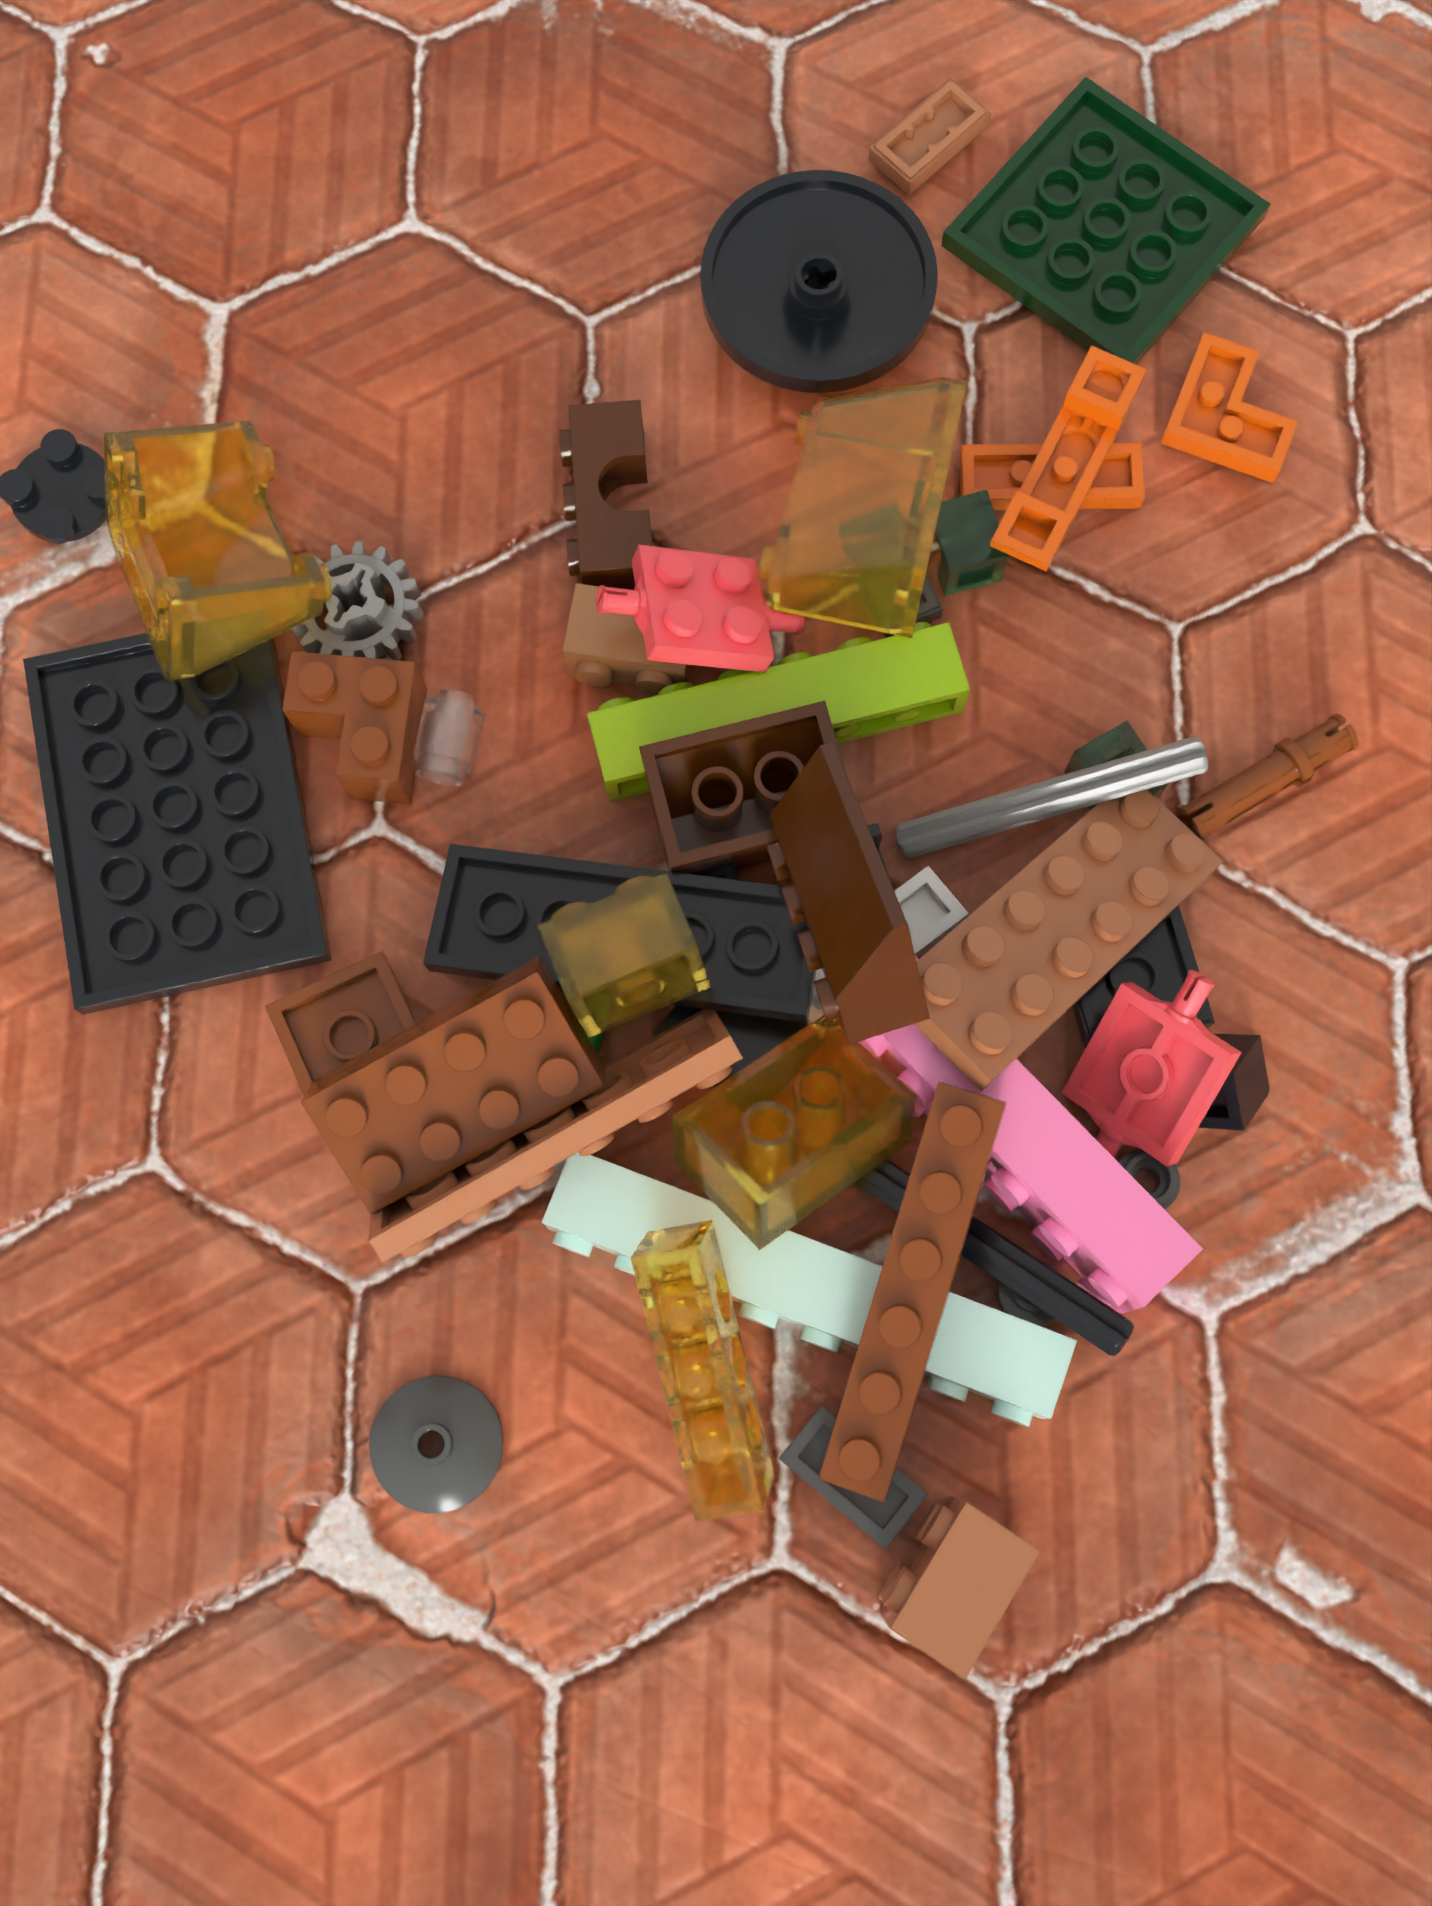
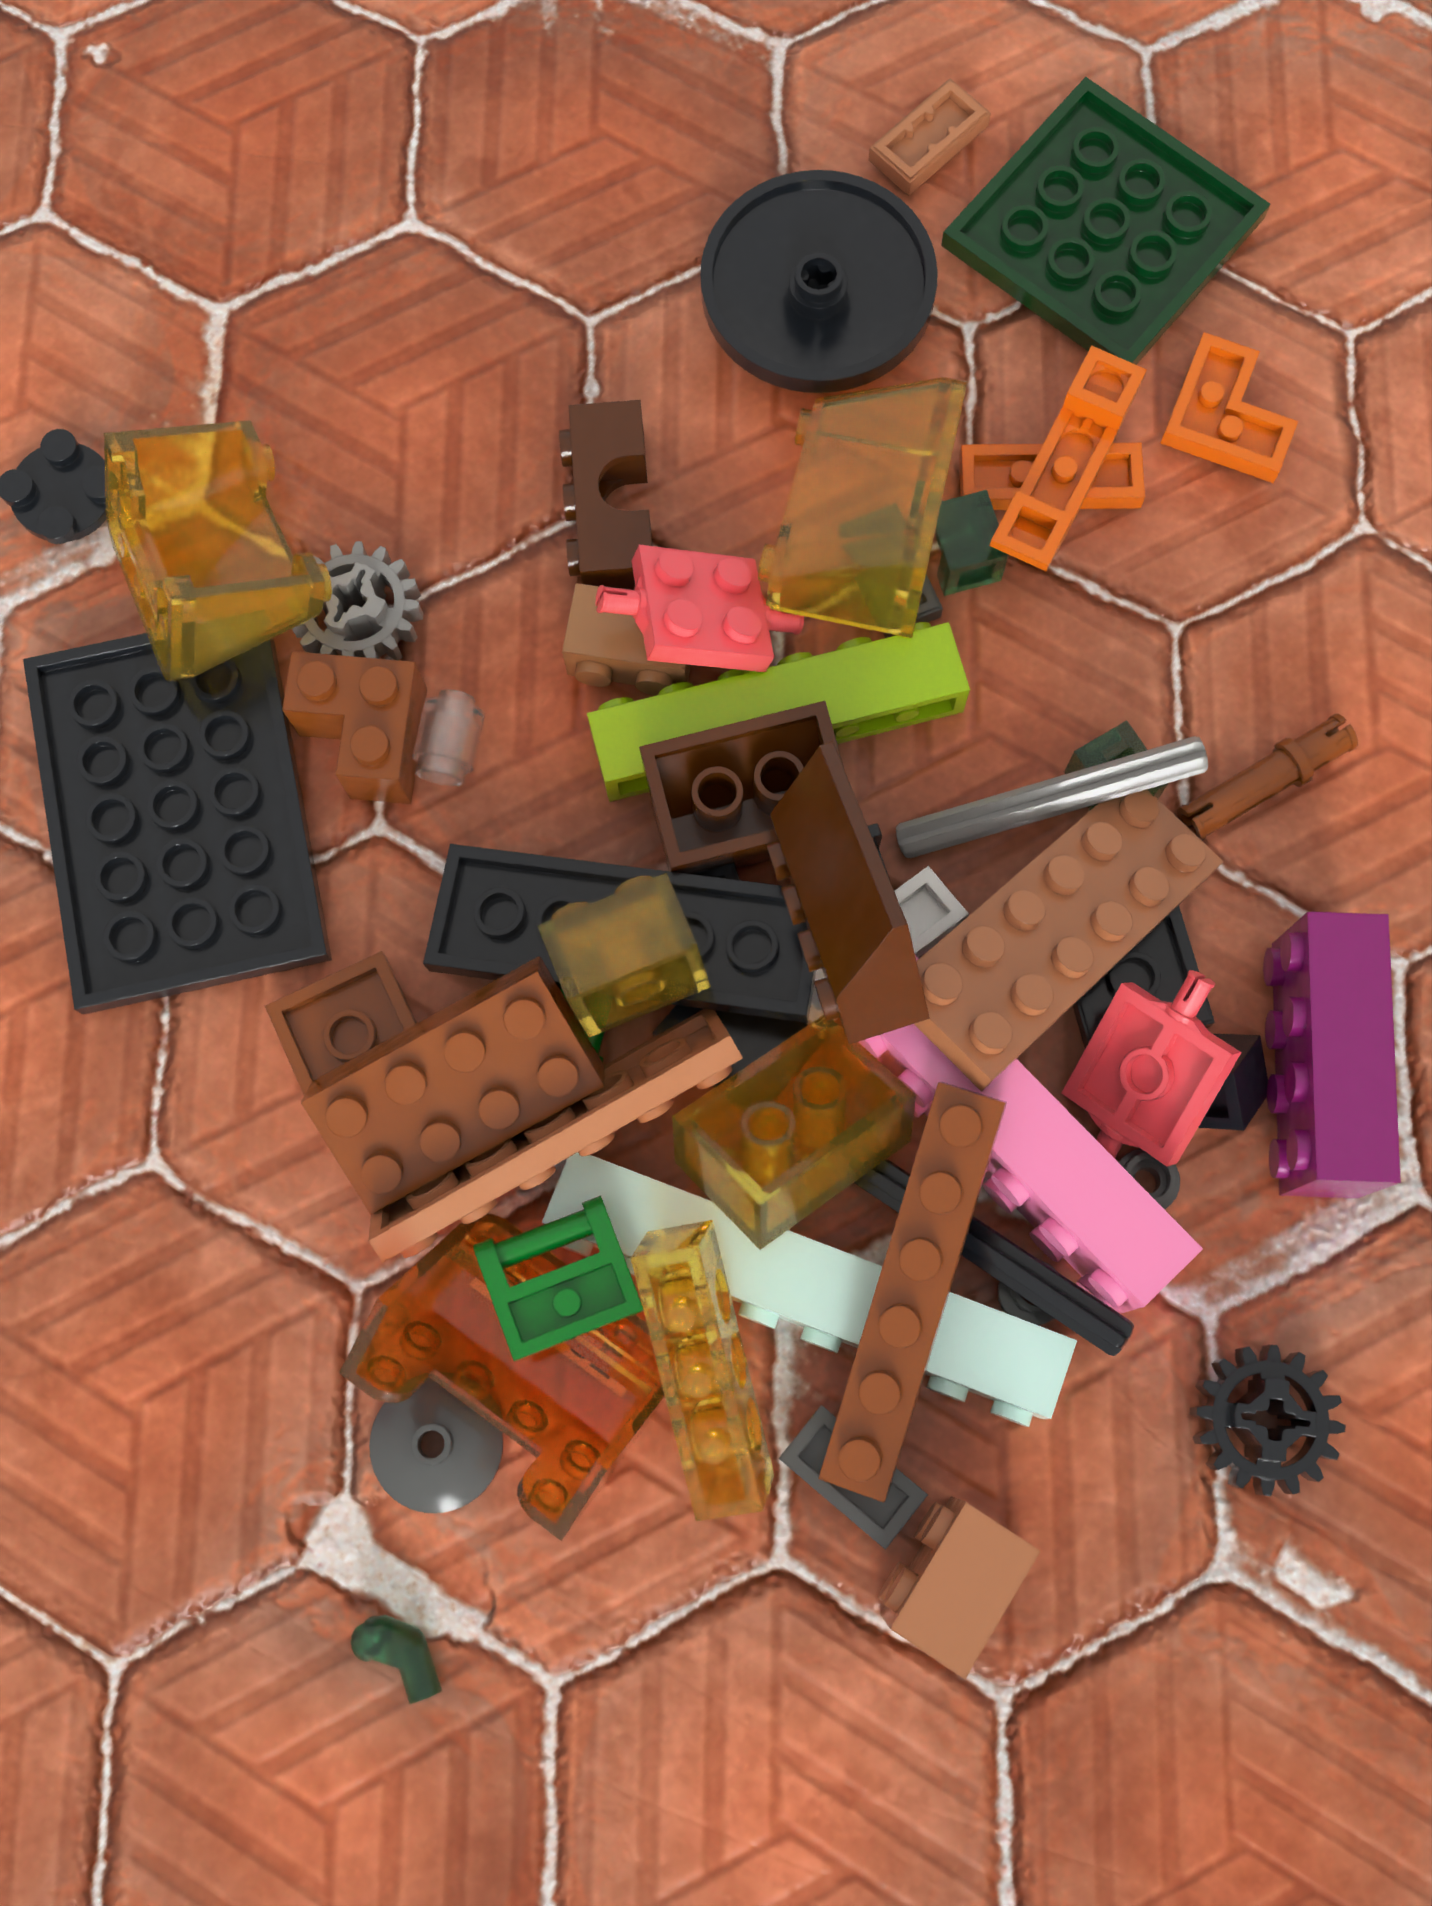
(401, 1647): none -> clear green arm
(563, 1300): none -> green plate
(565, 1405): none -> clear orange windscreen
(1266, 1446): none -> black gear
(1333, 1057): none -> magenta brick

